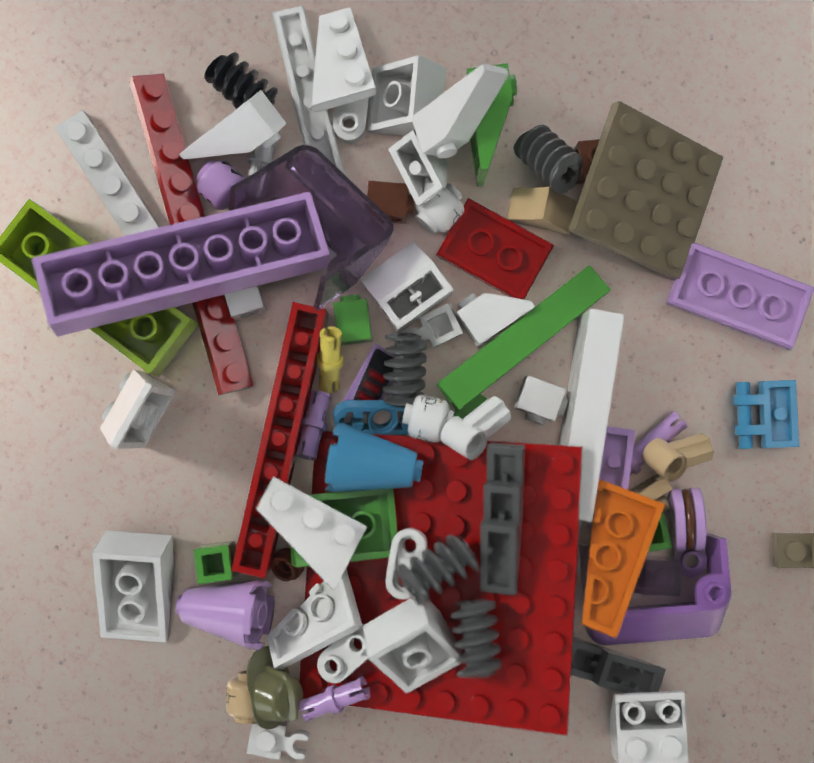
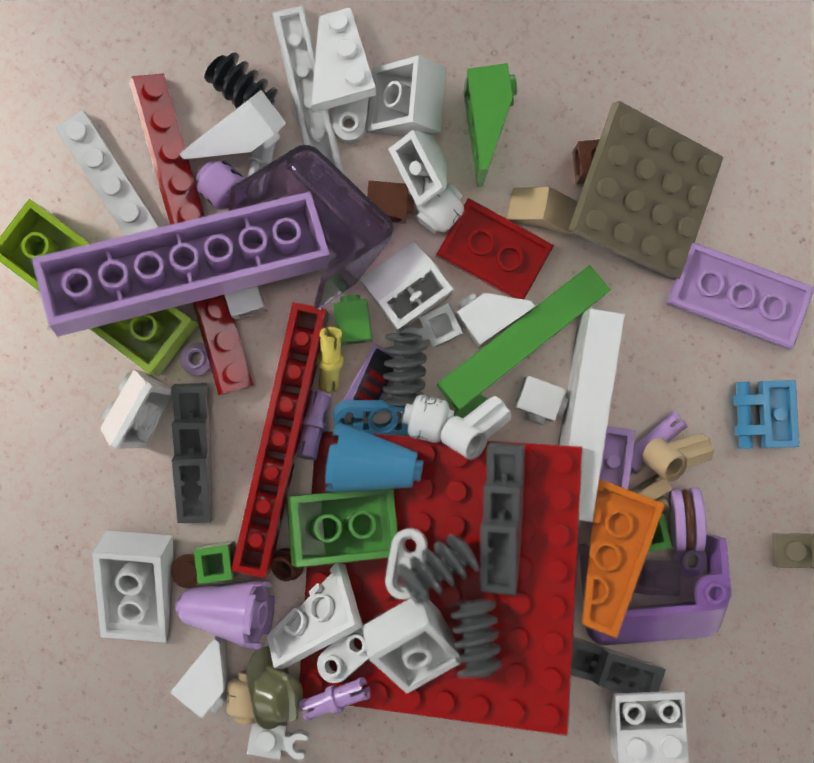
(184, 571): none -> copper plate
(185, 359): none -> lavender plate
(192, 453): none -> dark grey slope
(205, 680): none -> white slope
(312, 528): white wing -> none
(457, 112): white slope -> none
(549, 158): dark grey piece -> none

